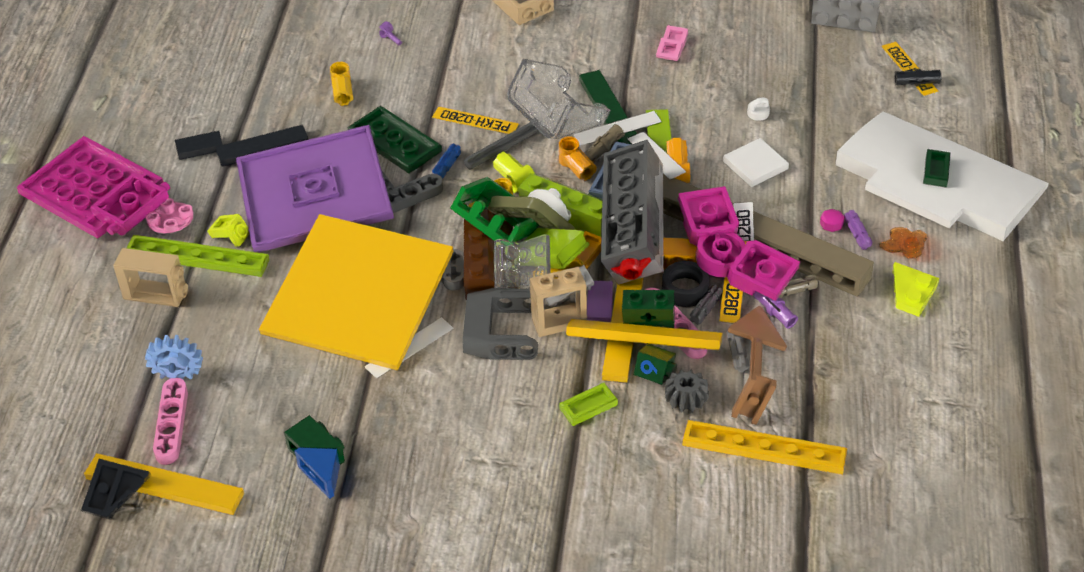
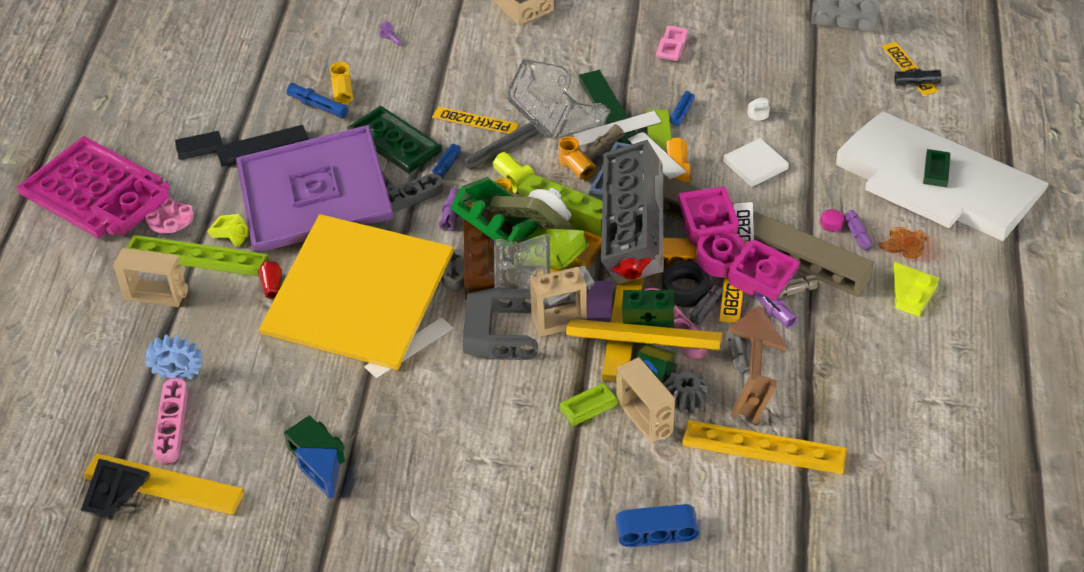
(270, 278): none -> red cone
(309, 97): none -> blue pin
(449, 215): none -> medium lavender pin
(645, 400): none -> tan window
(657, 525): none -> blue beam
(682, 108): none -> blue axle

